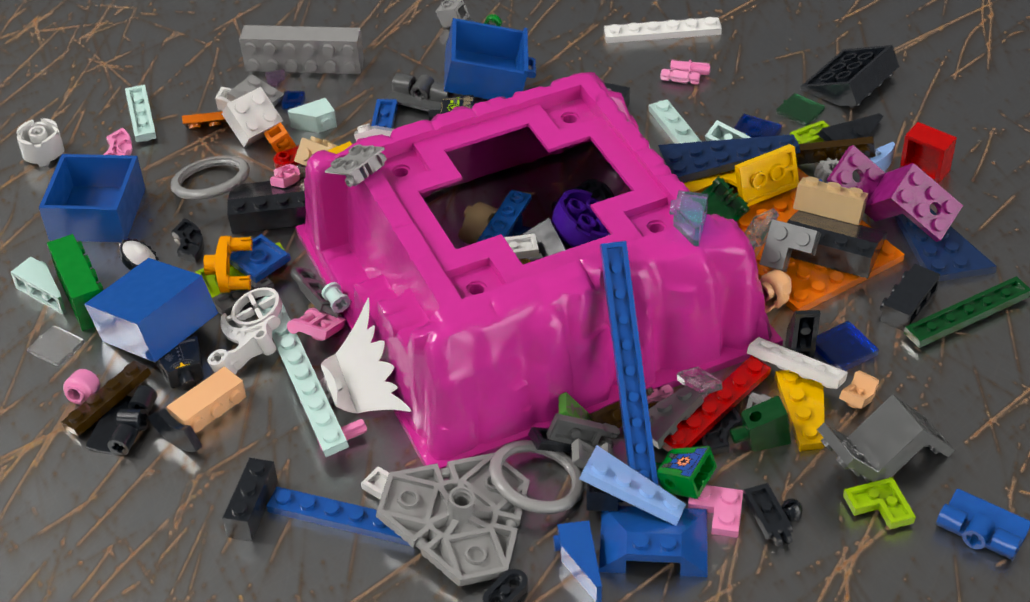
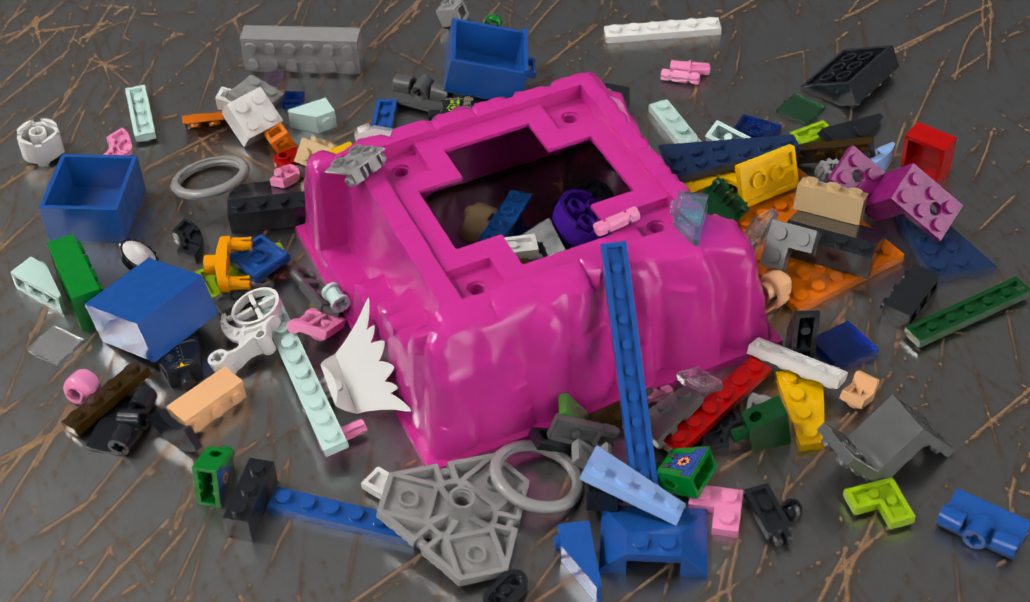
(213, 475): none -> green torso
(616, 221): none -> bright pink axle

